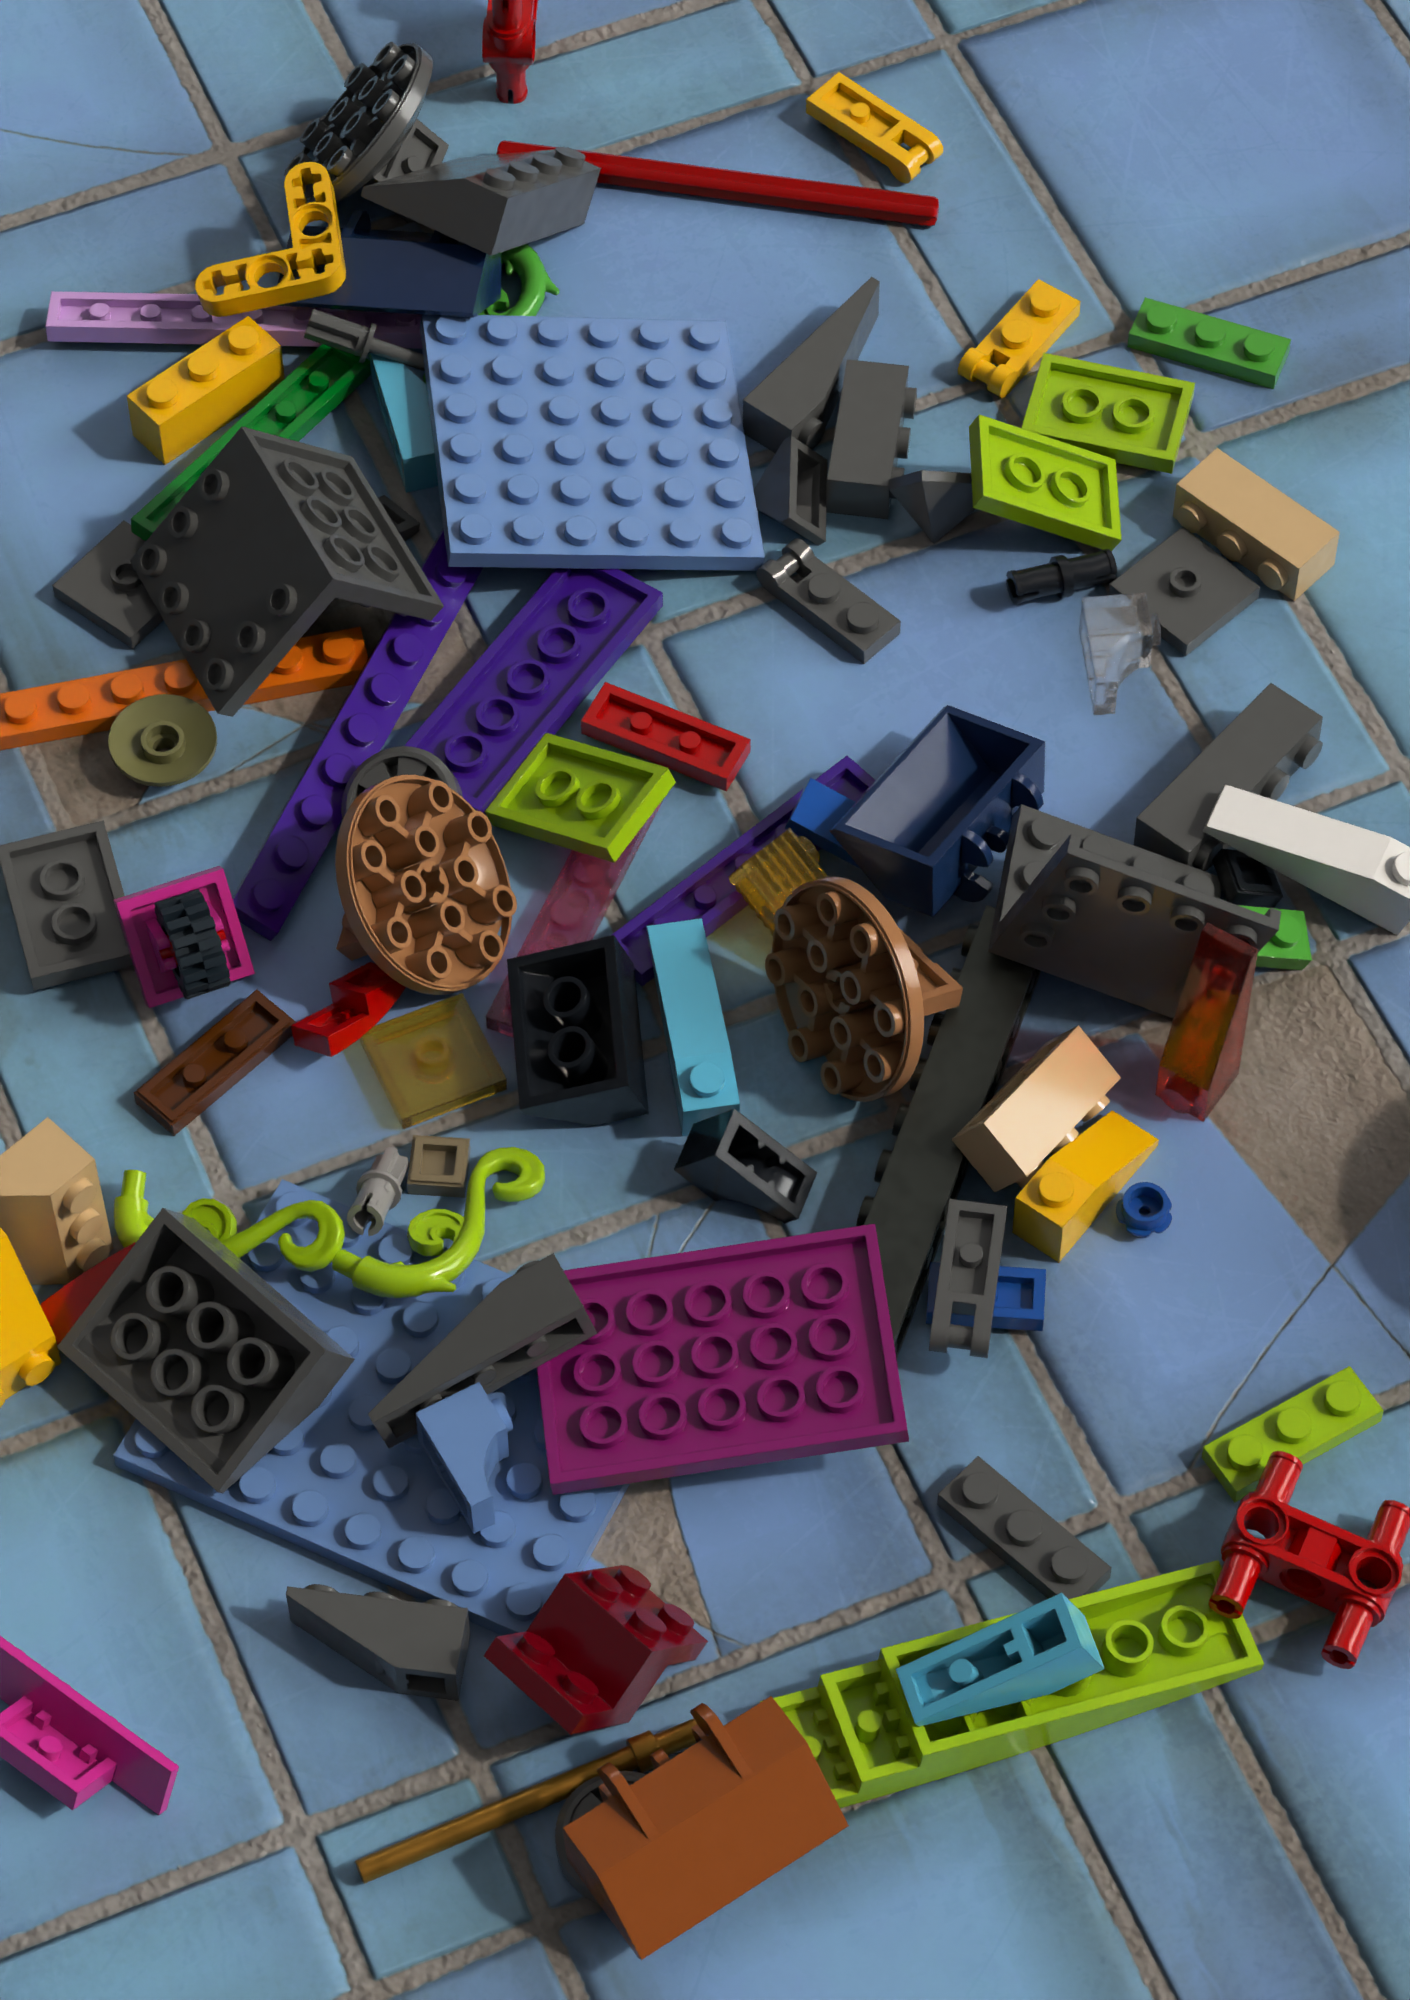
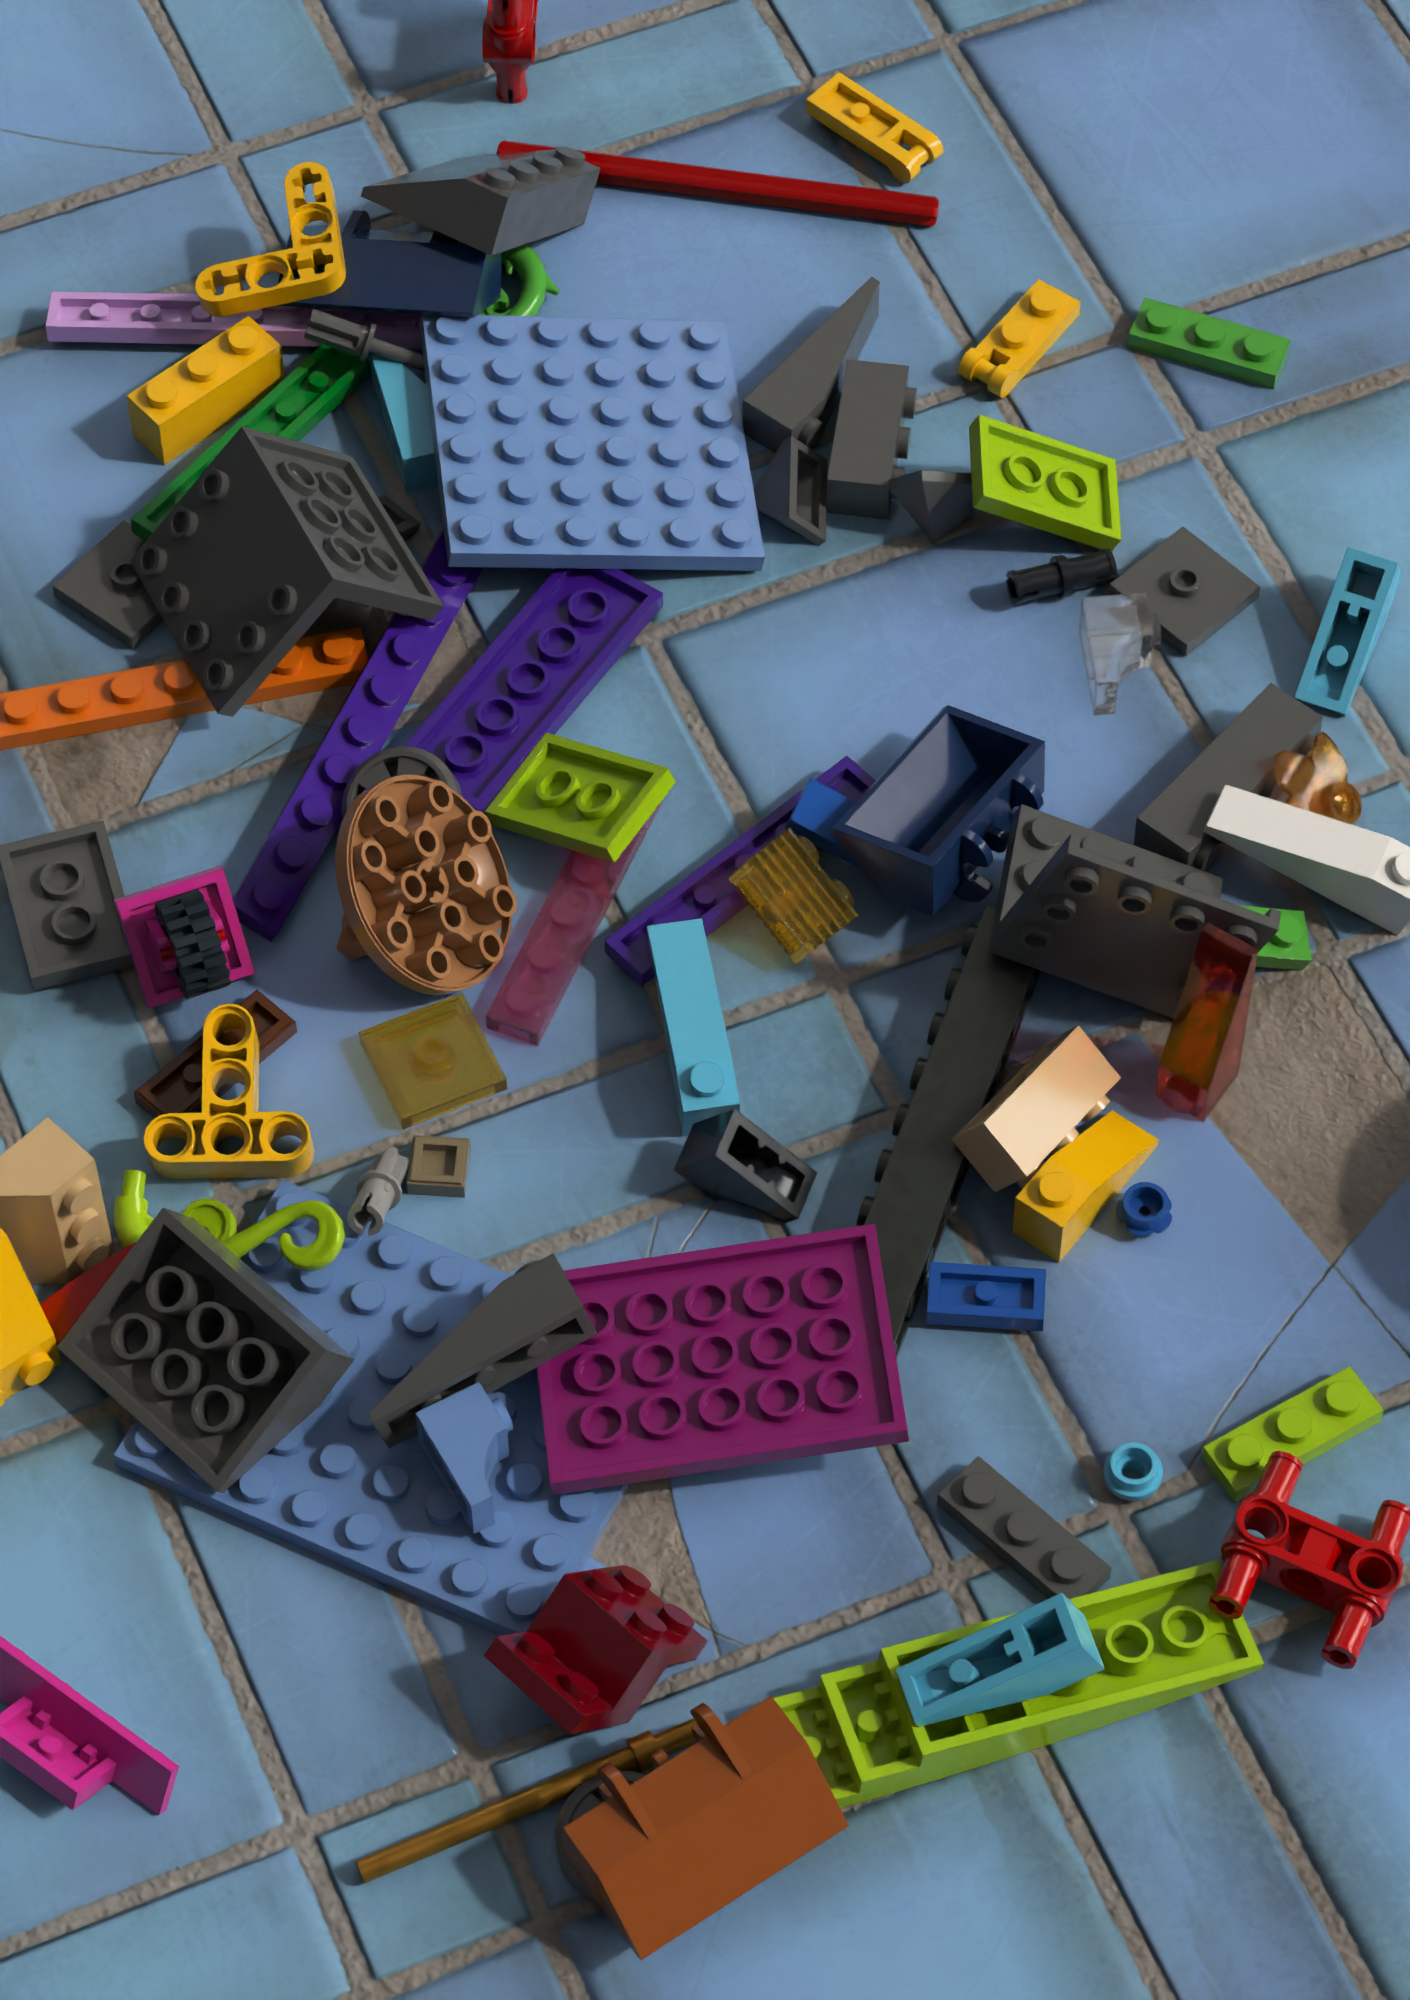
(159, 724): olive dish -> none
(229, 1117): none -> yellow beam
(358, 1005): red slope -> none
(375, 124): dark grey bracket -> none
(399, 1642): dark grey slope -> none
(433, 1225): lime plant -> none
(578, 1033): black slope -> none
(665, 736): red plate -> none
(829, 601): dark grey plate -> none
(853, 988): medium nougat bracket -> none
(968, 1276): dark grey plate -> none
(1110, 411): lime plate -> none
(1133, 1457): none -> medium azure plate
(1246, 880): black tile -> none
(1255, 524): tan brick -> none
(1319, 781): none -> clear orange plate
(1349, 630): none -> medium azure slope

